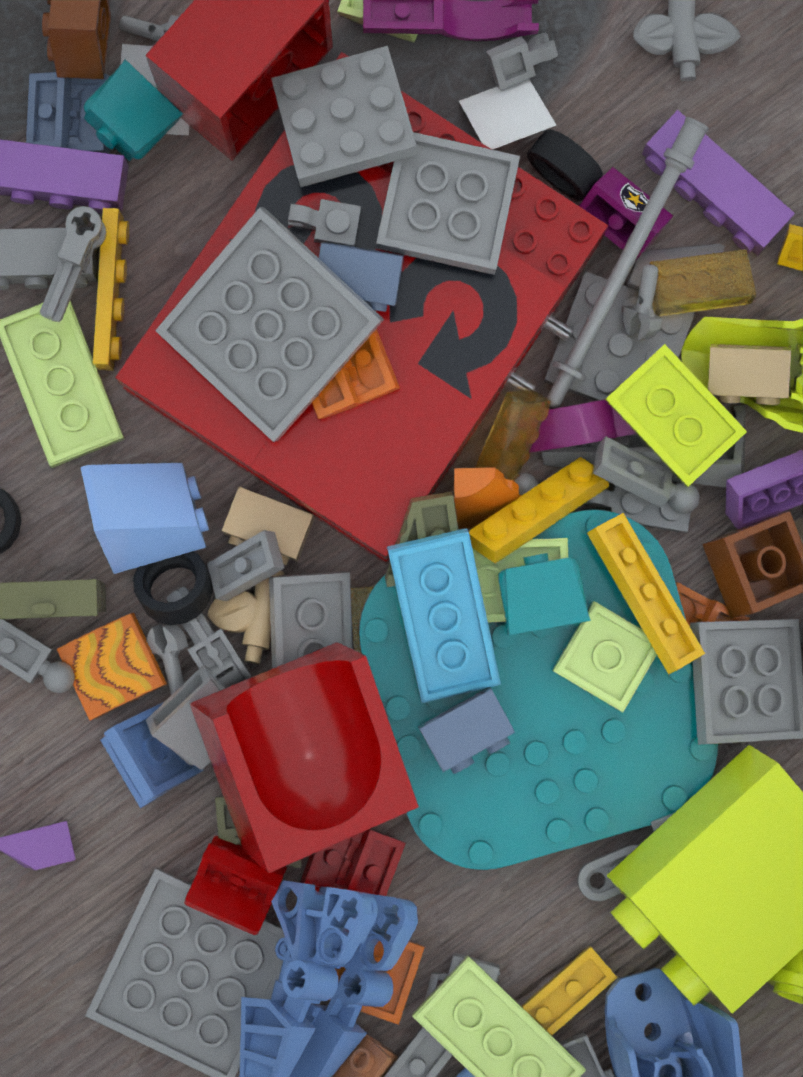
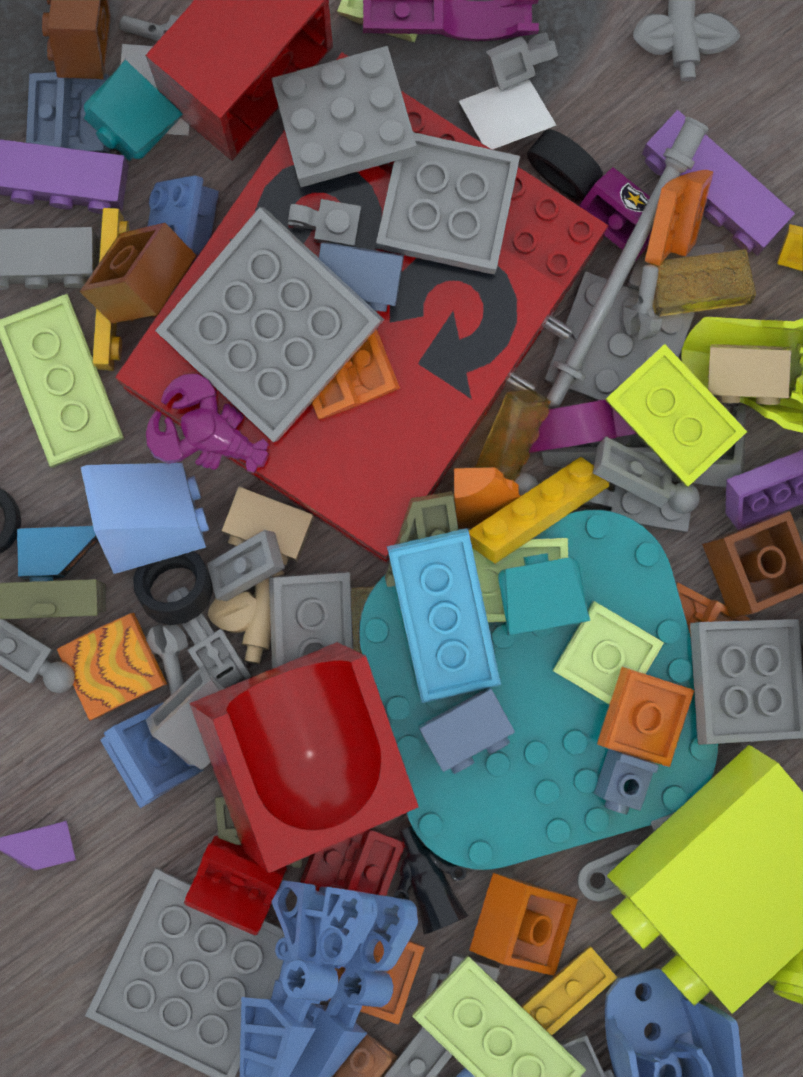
(52, 550): none -> dark azure slope
(74, 259): light grey connector -> none
(138, 273): none -> dark orange brick
(186, 209): none -> medium blue bracket
(202, 429): none -> magenta animal
(432, 892): none -> black piece
(523, 925): none -> orange slope
(615, 772): none -> sand blue brick
(645, 717): none -> orange plate
(646, 593): yellow plate -> none
(678, 216): none -> orange slope

